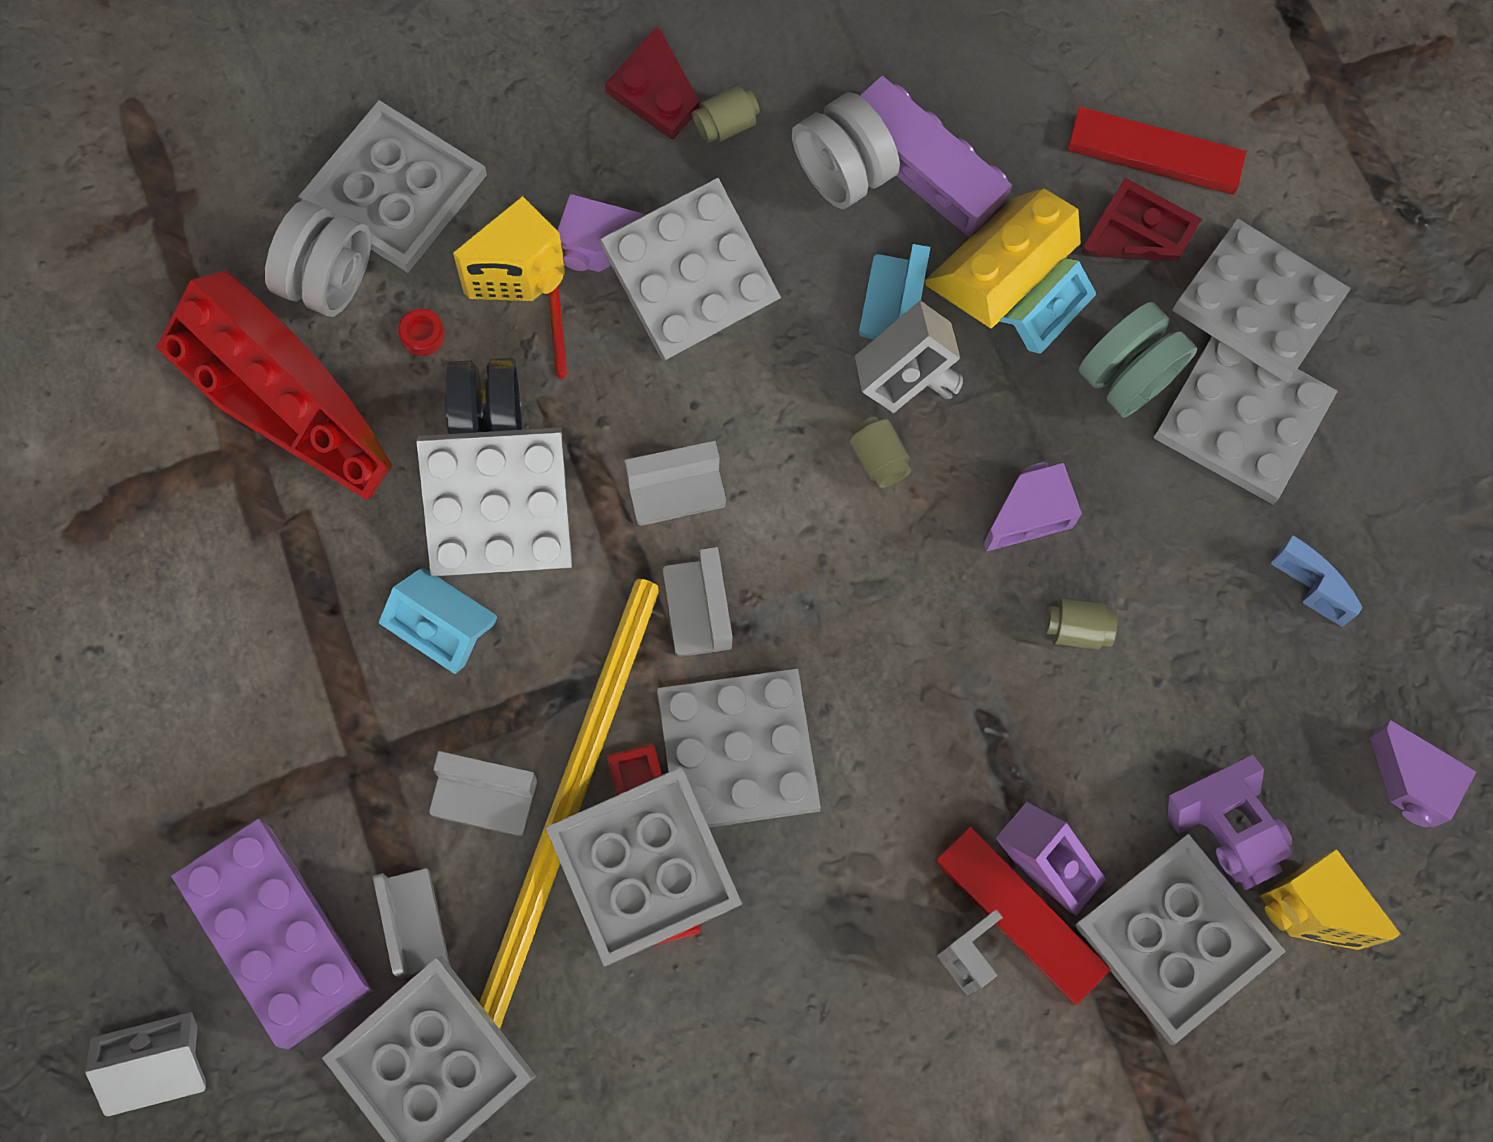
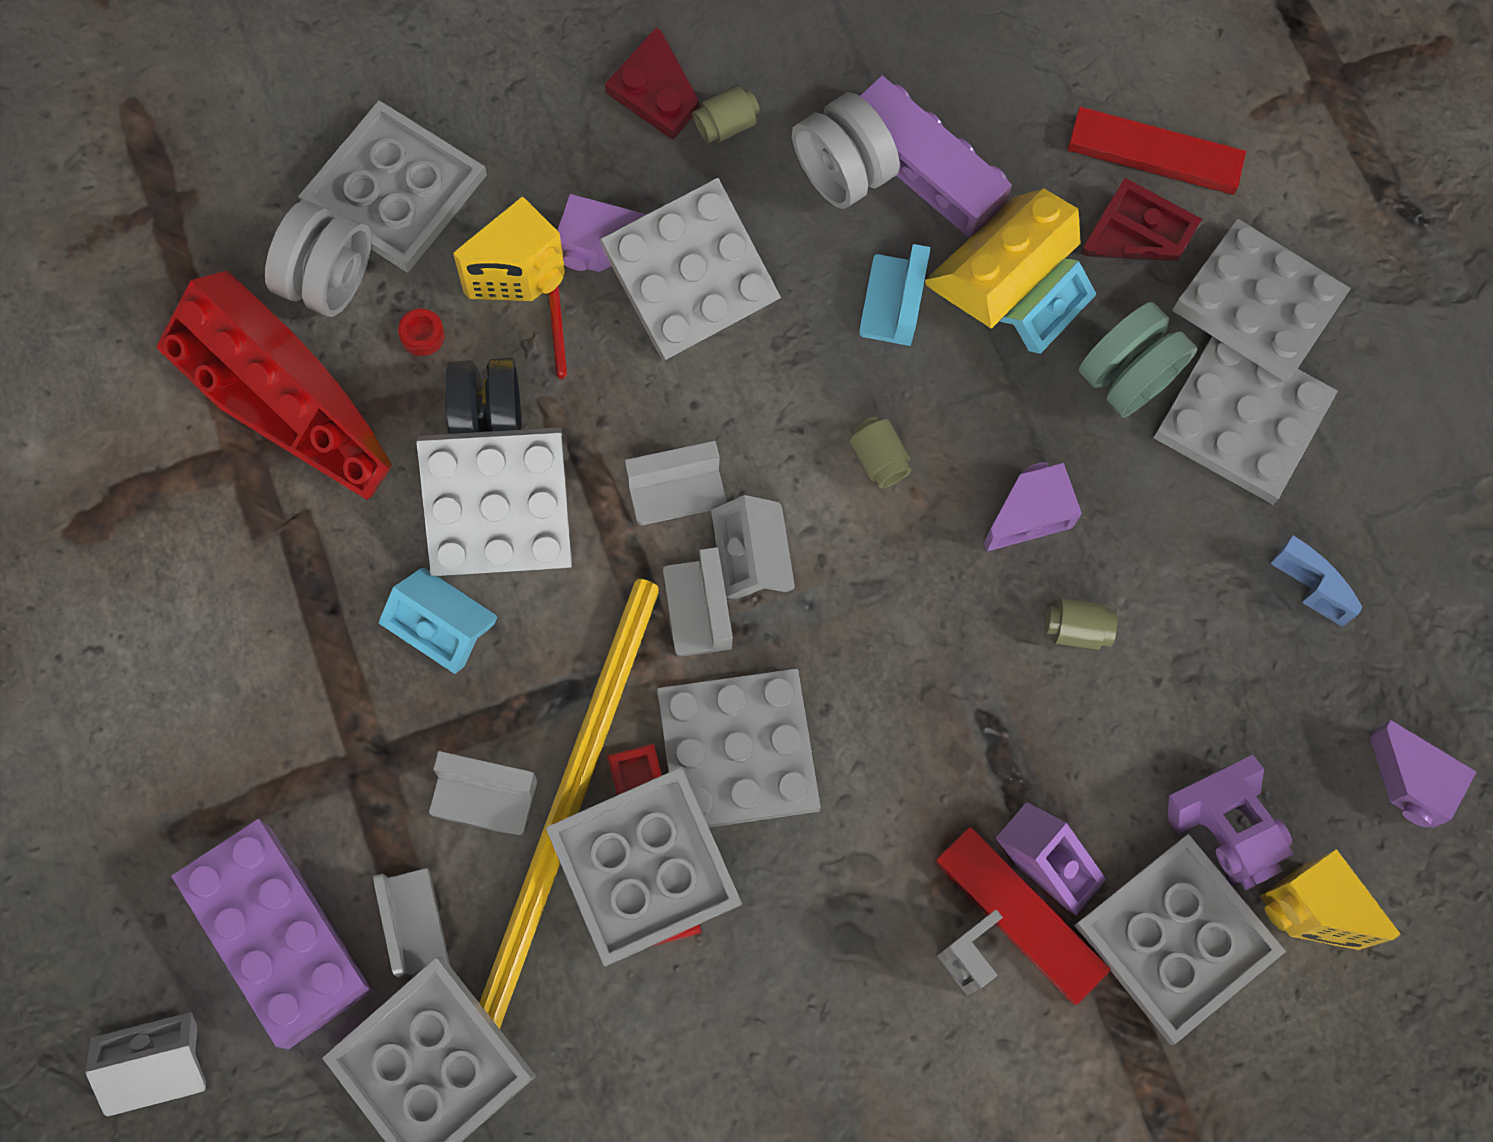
(752, 546): none -> light grey panel
(910, 357): light grey brick -> none

